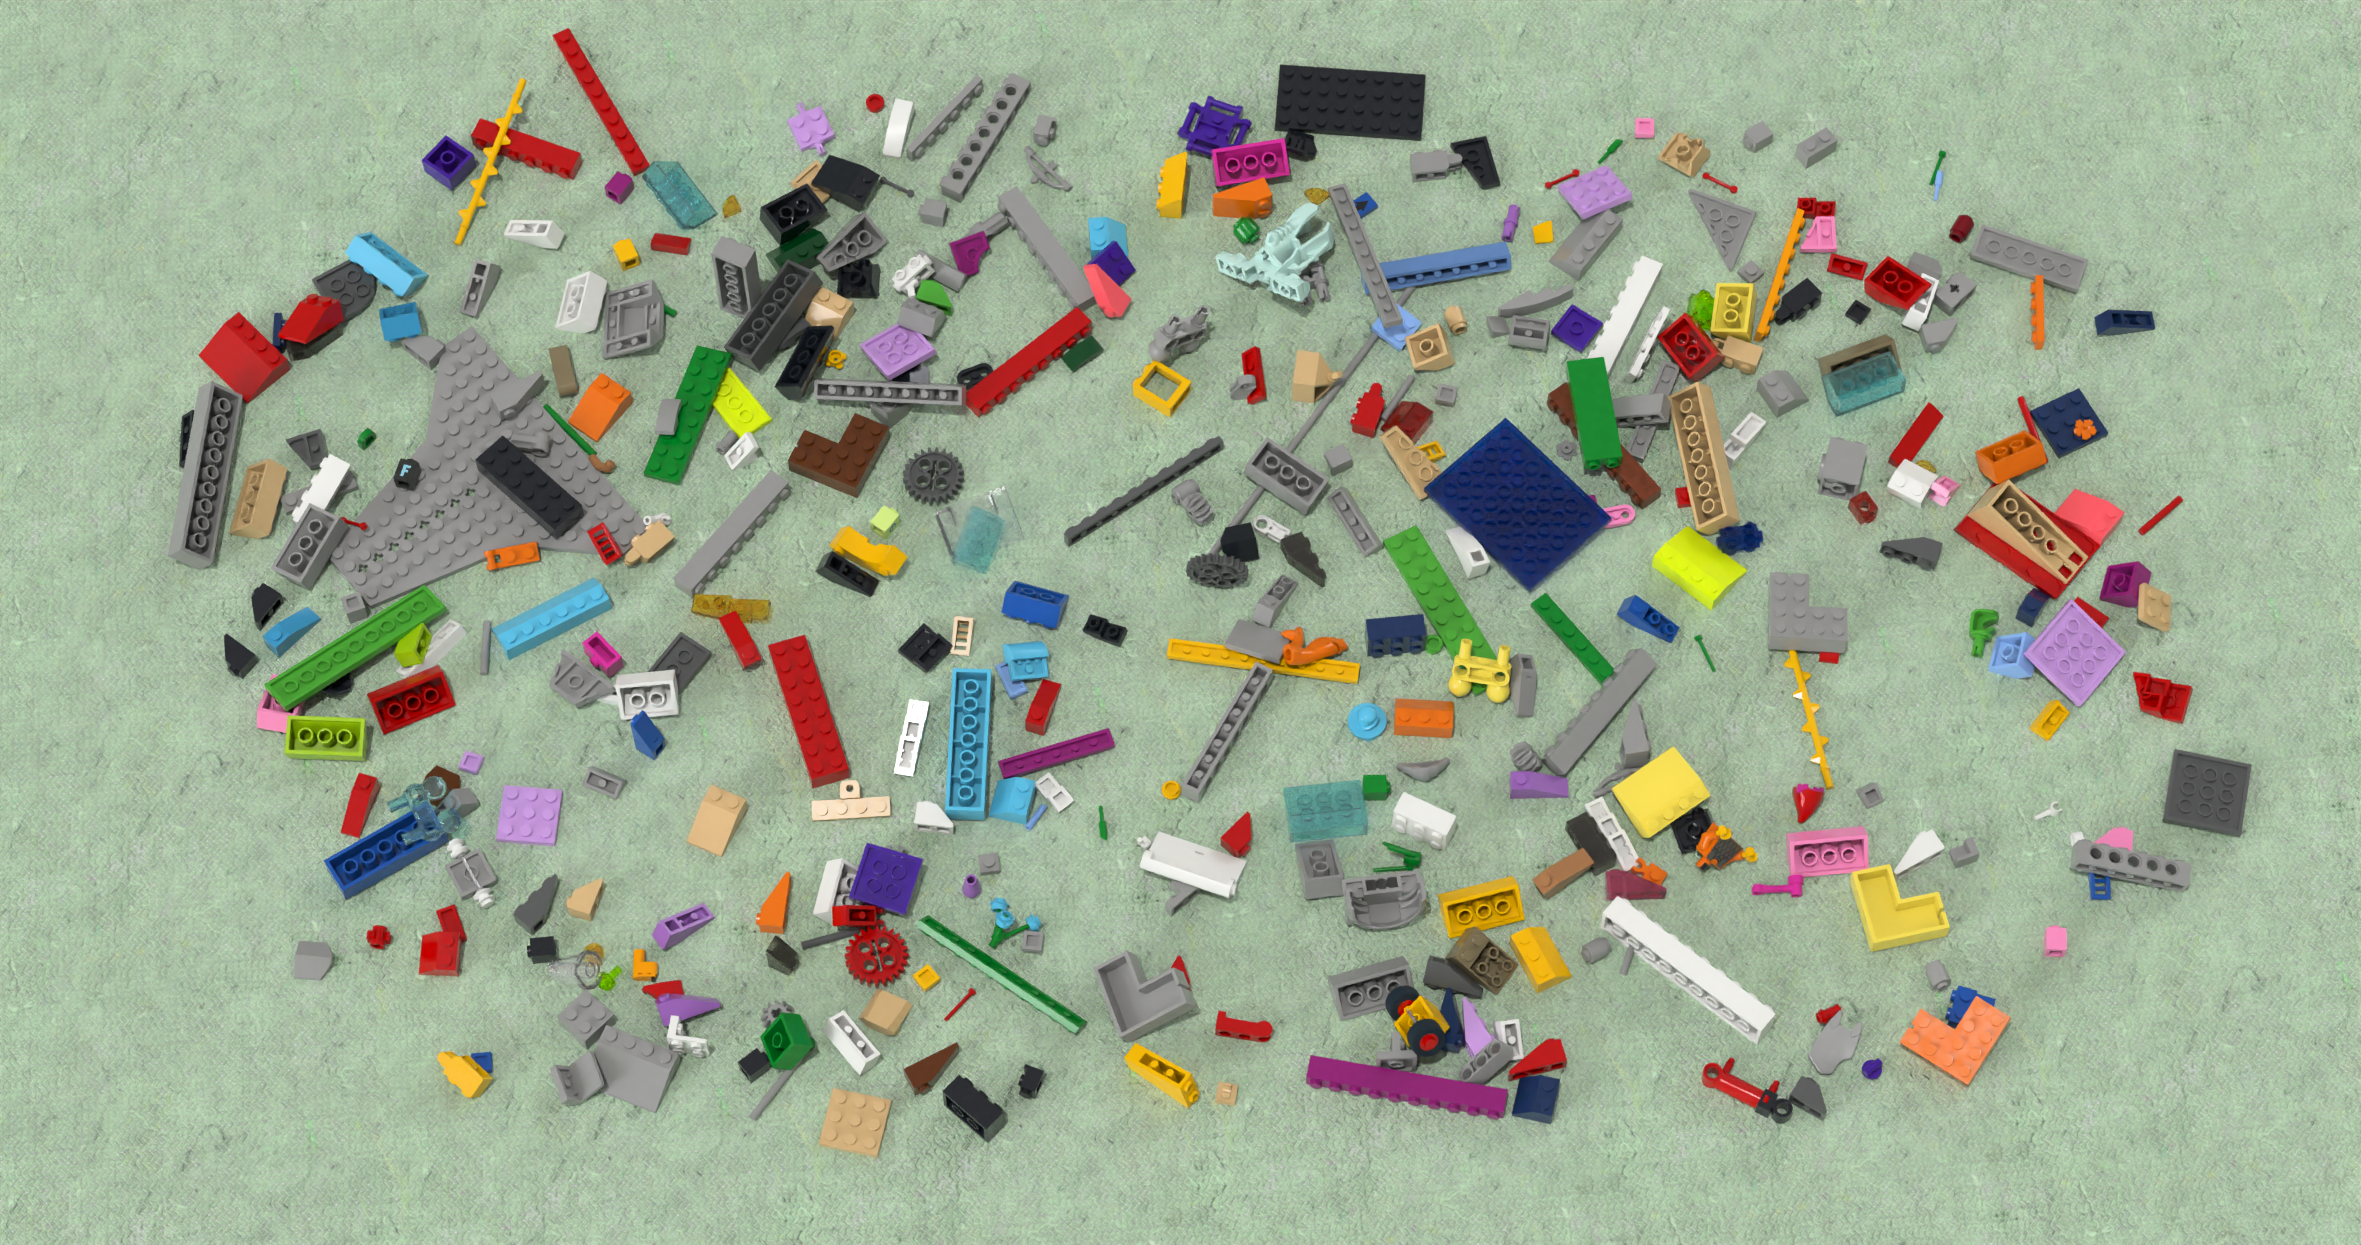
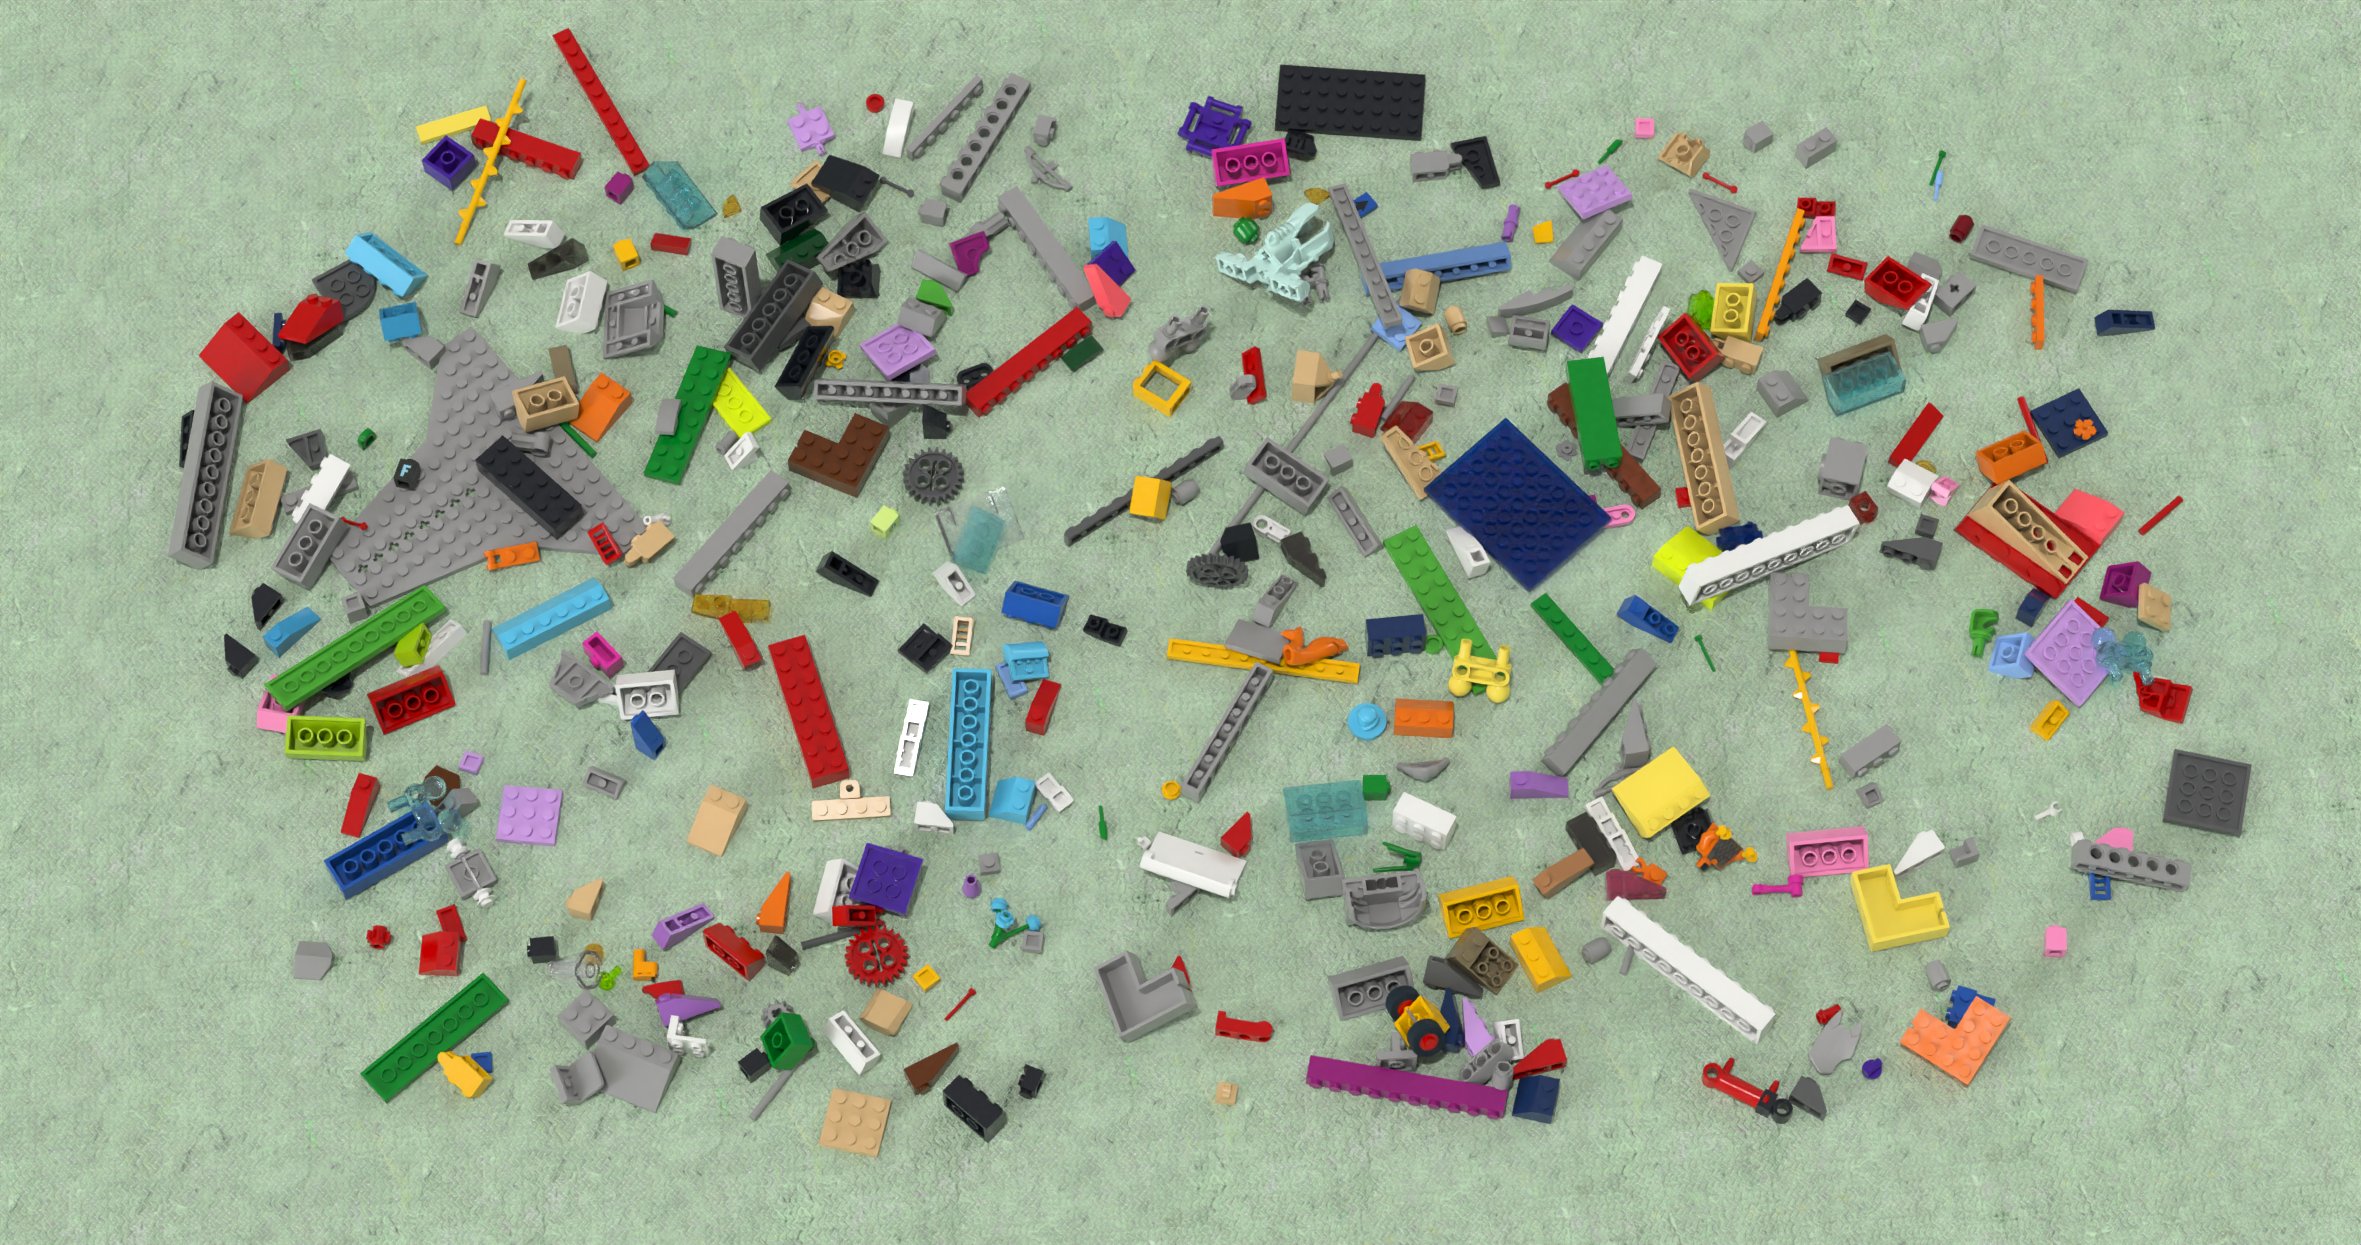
(434, 1035): none -> green plate
(452, 125): none -> light yellow tile
(535, 910): dark grey slope -> none
(545, 404): none -> tan slope
(558, 260): none -> clear smoke slope
(606, 467): medium nougat arm -> none
(733, 950): none -> red slope
(856, 548): yellow brick -> none
(911, 275): white brick -> none
(934, 423): none -> black slope
(954, 583): none -> white slope
(1000, 973): green plate -> none
(1056, 754): magenta plate -> none
(1150, 497): none -> yellow slope
(1163, 1074): yellow slope -> none
(1173, 186): yellow slope -> none
(1197, 508): light grey gear -> none
(1420, 291): none -> tan slope
(1502, 1075): none -> light grey brick
(1523, 684): light grey slope -> none
(1525, 757): light grey gear -> none
(1768, 554): none -> white brick
(1806, 800): red hat -> none
(1870, 752): none -> light grey brick
(1926, 526): none -> dark grey plate
(2127, 656): none -> clear light blue piece

